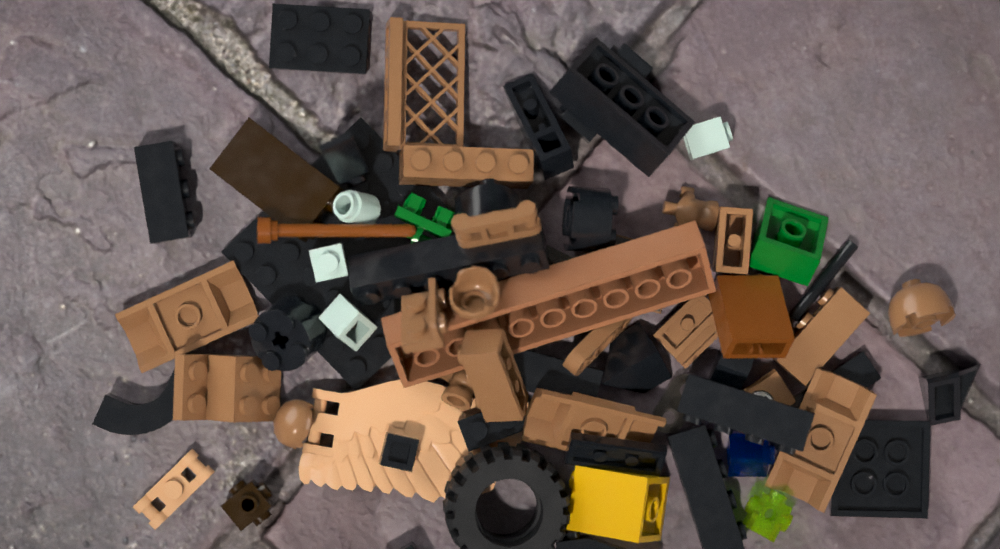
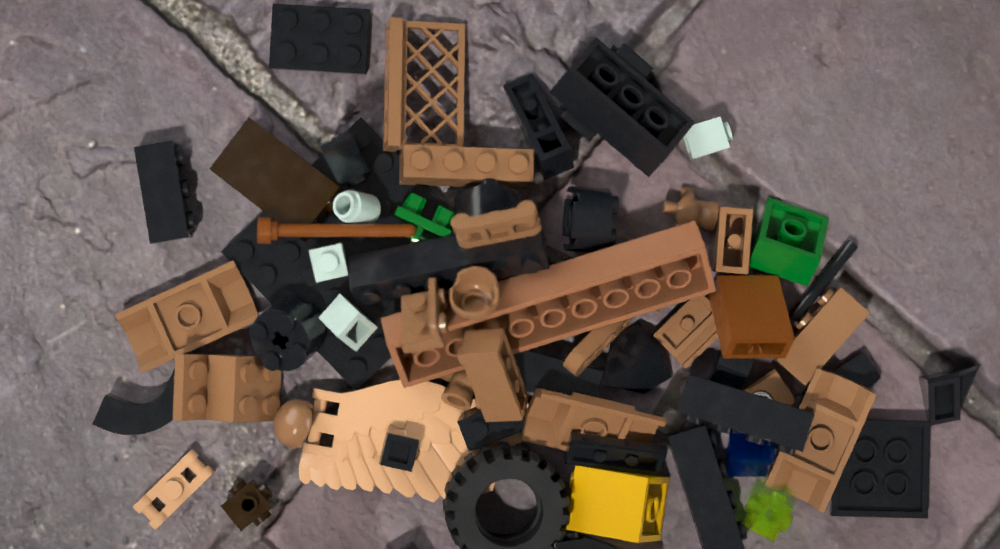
(918, 308): medium nougat cylinder -> none

